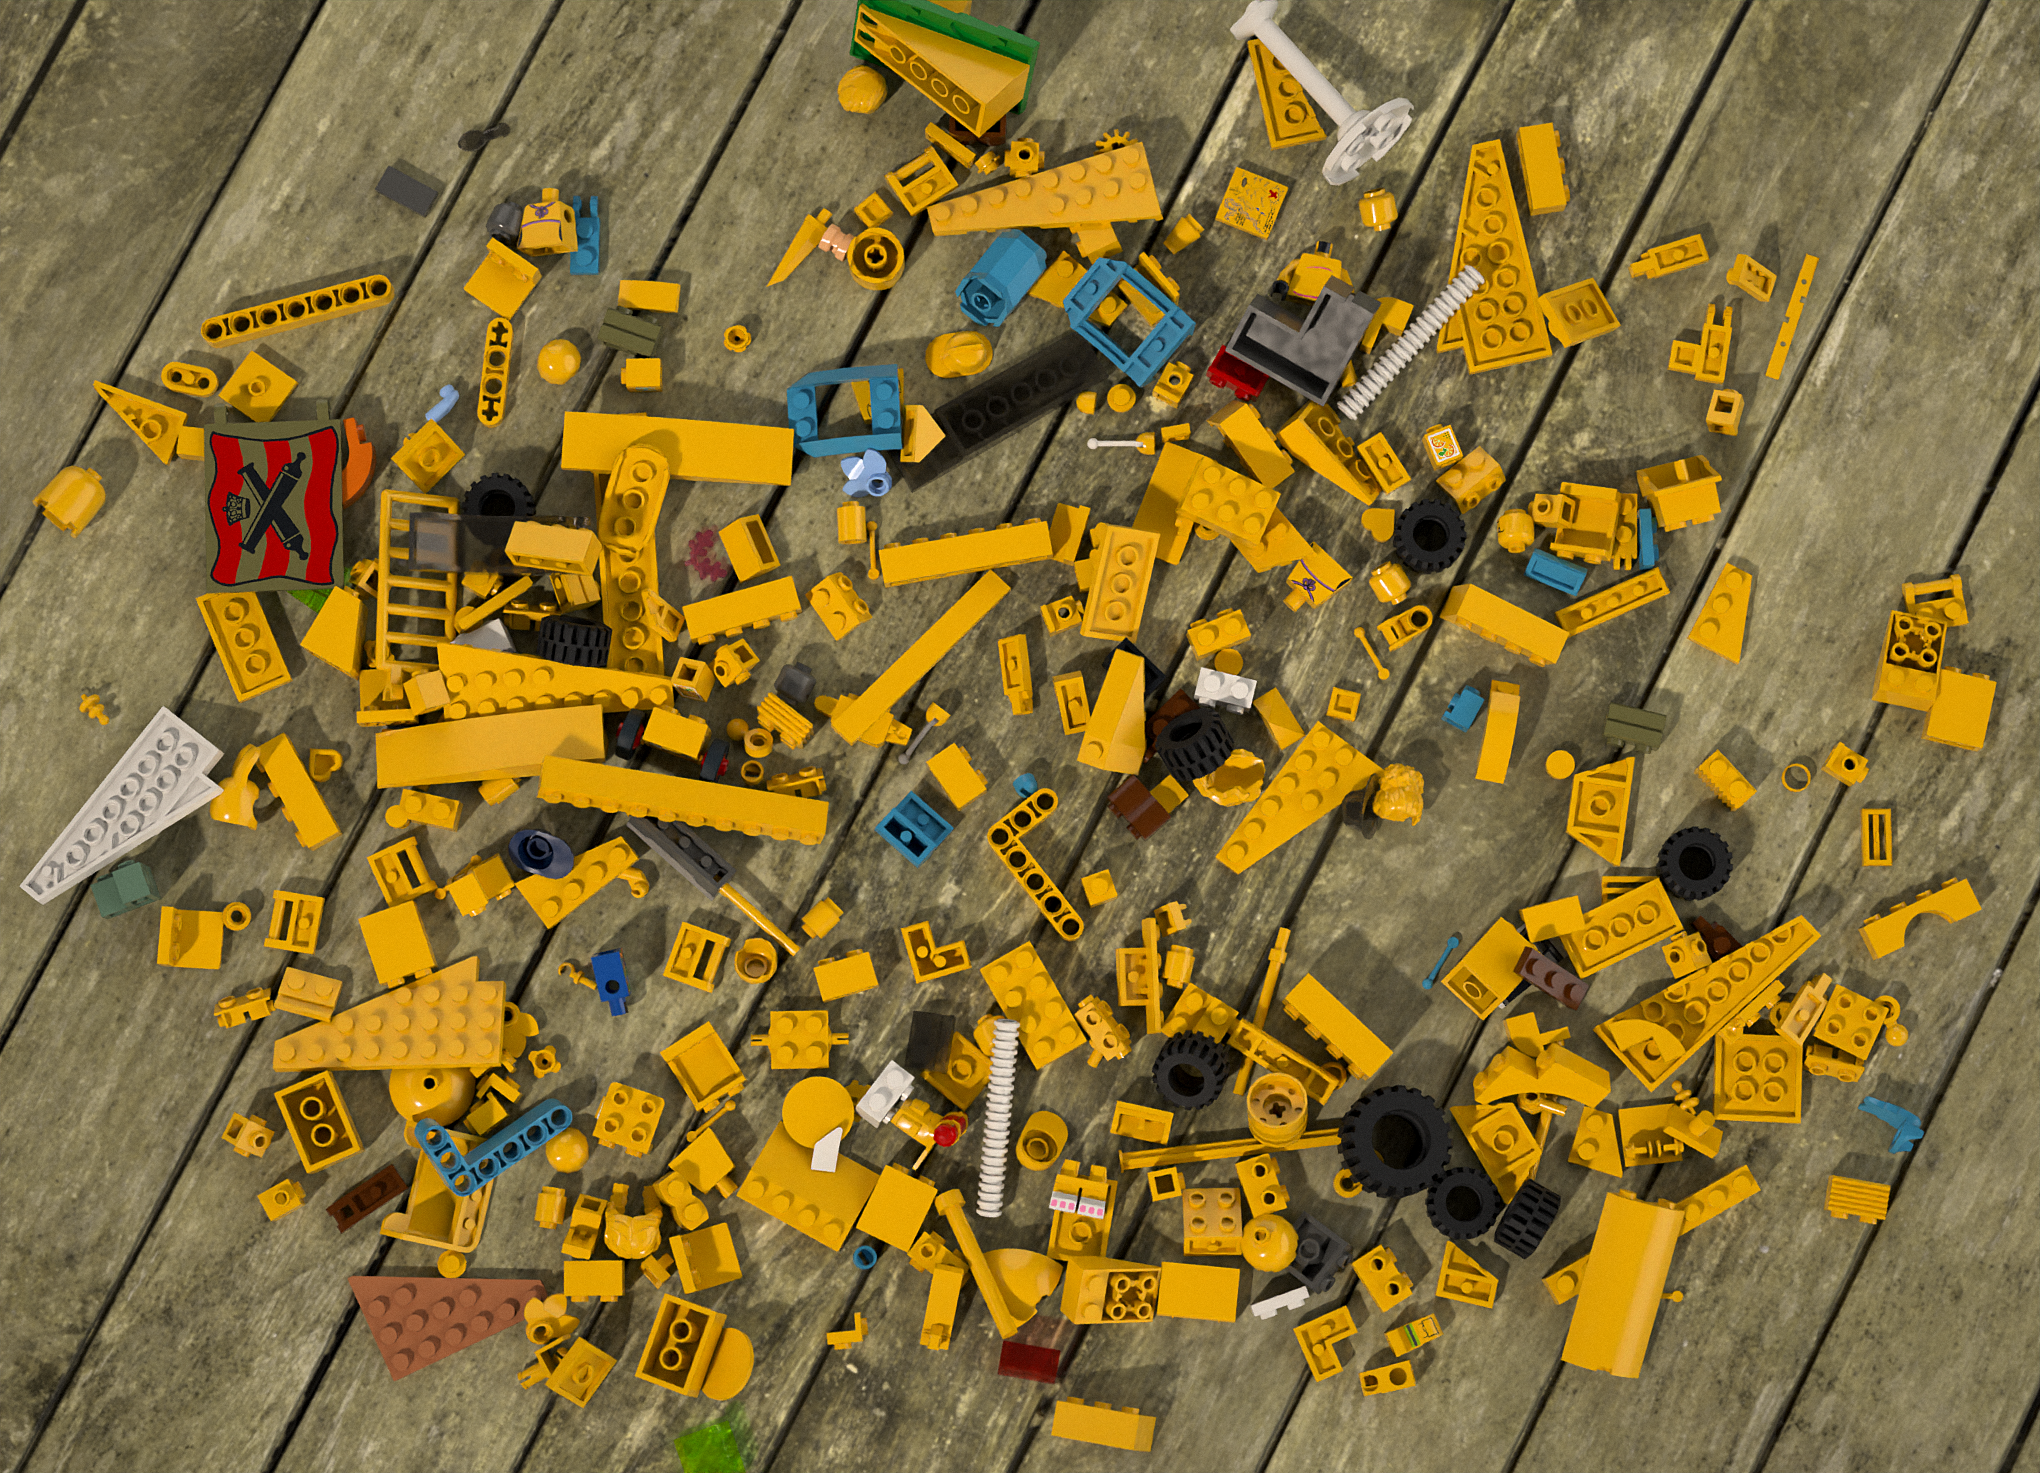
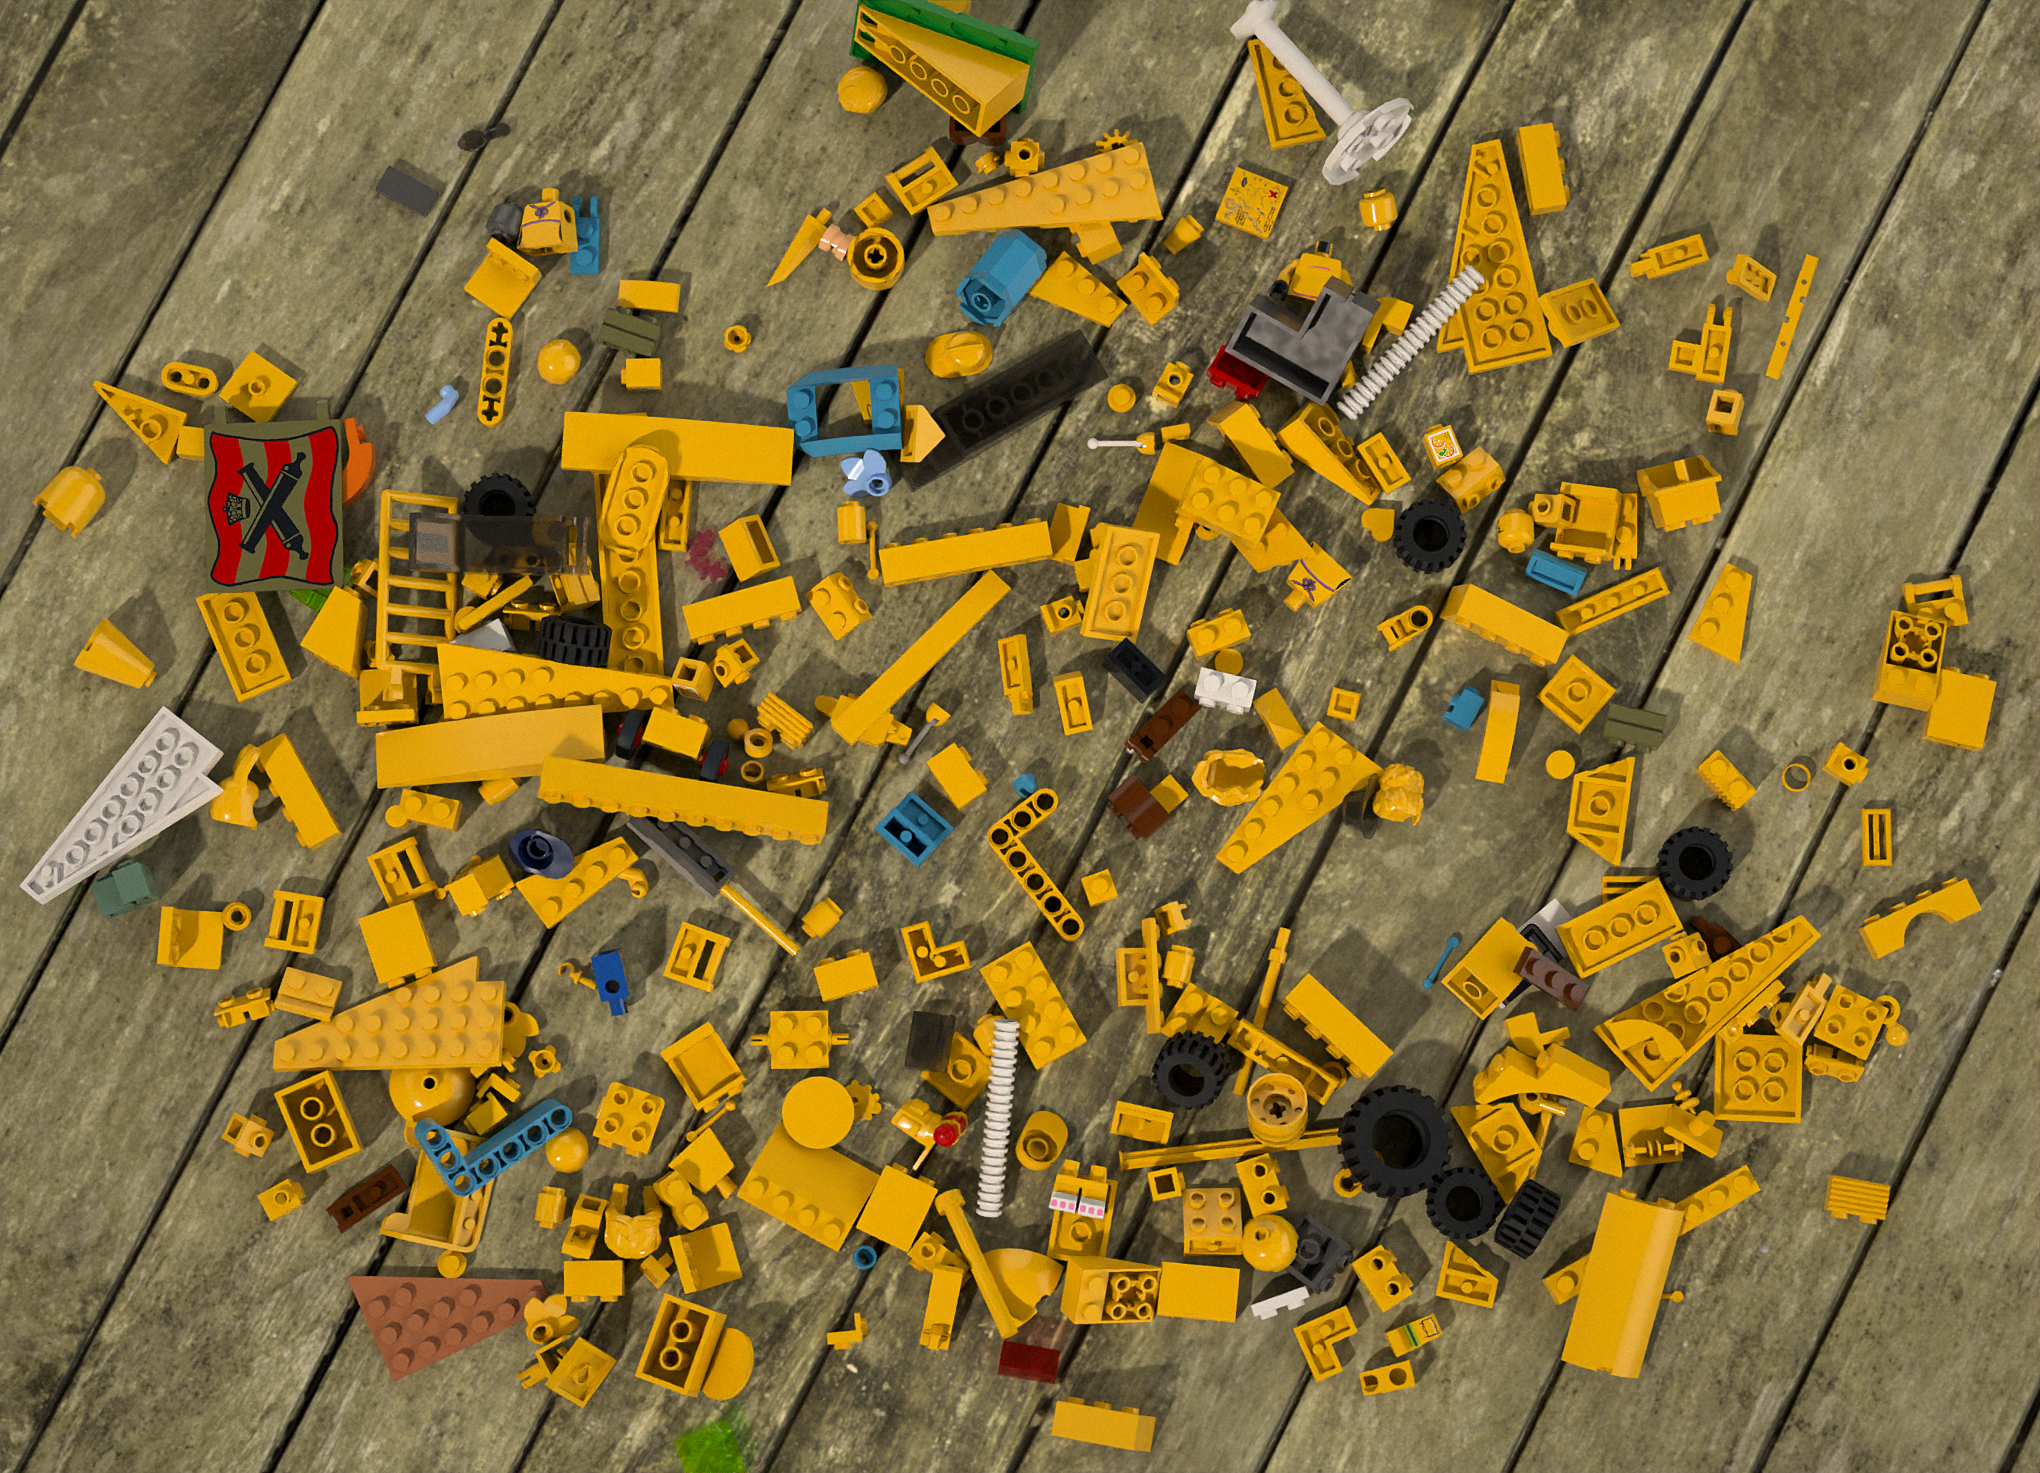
(91, 705): yellow hair -> none
(115, 657): none -> yellow cone
(284, 308): yellow beam -> none
(323, 763): yellow tile -> none
(426, 692): yellow brick -> none
(427, 456): yellow tile -> none
(553, 547): yellow brick -> none
(662, 616): yellow tile -> none
(675, 516): none -> yellow tile
(756, 961): yellow hair -> none
(795, 683): dark grey head -> none
(826, 1151): white sticker -> none
(882, 1096): white brick -> none
(950, 145): yellow tile -> none
(1087, 402): yellow hinge -> none
(1106, 1035): yellow brick -> none
(1117, 725): yellow wedge -> none
(1158, 344): dark azure wedge -> none
(1194, 744): black tyre -> none
(1383, 673): yellow hinge -> none
(1389, 582): yellow head -> none
(1553, 918): yellow panel -> none
(1575, 694): none -> yellow tile
(1647, 551): dark azure plate -> none
(1901, 1119): dark azure hair -> none

